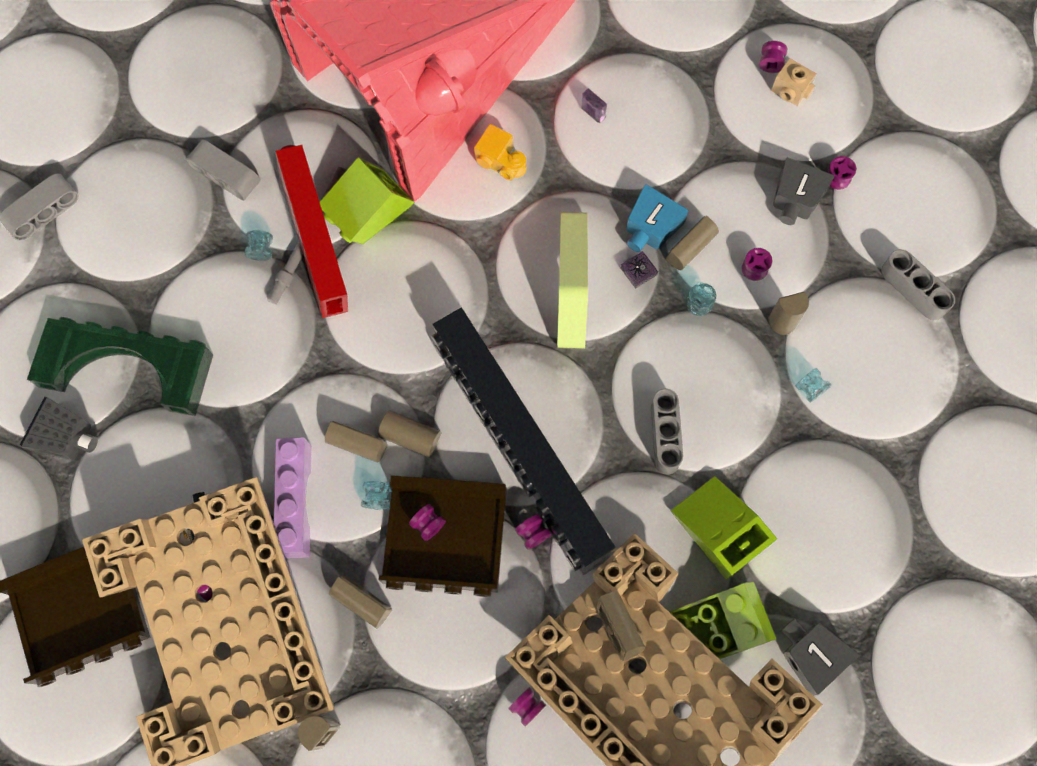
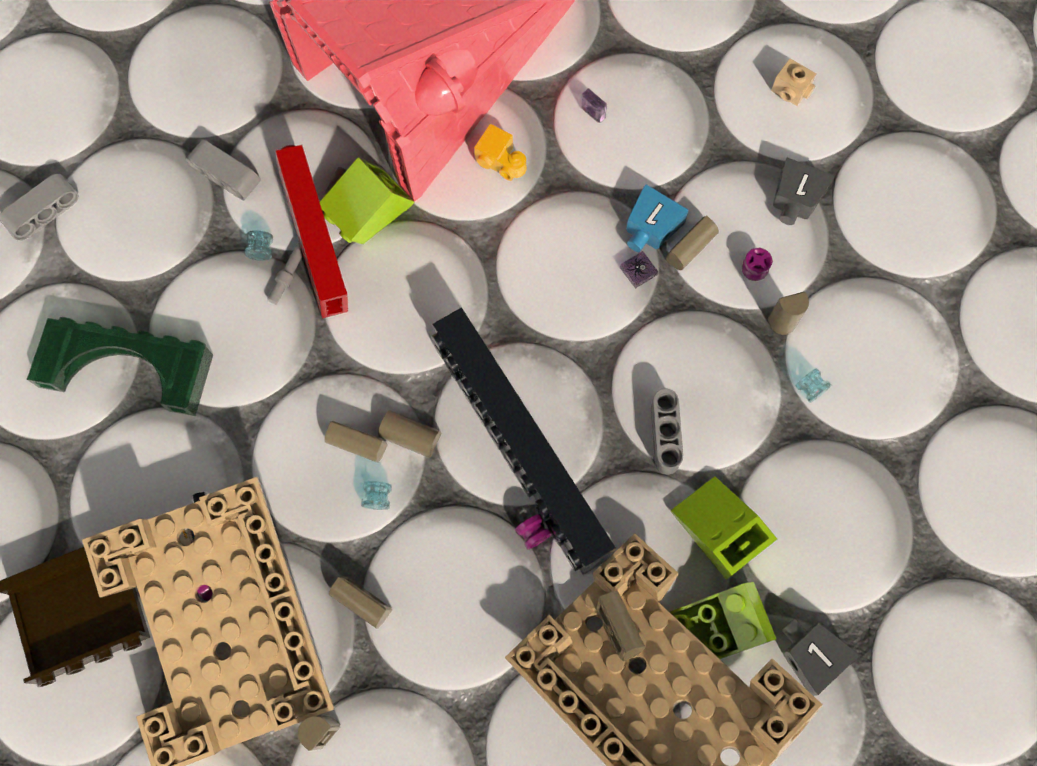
(58, 432): dark grey torso -> none
(290, 512): lavender arch -> none
(427, 522): magenta wheel -> none
(463, 551): dark brown panel -> none
(527, 706): magenta wheel -> none
(573, 280): yellowish green beam -> none
(705, 294): clear light blue wheel -> none
(773, 56): magenta wheel -> none
(846, 170): magenta wheel -> none
(923, 297): light grey beam -> none

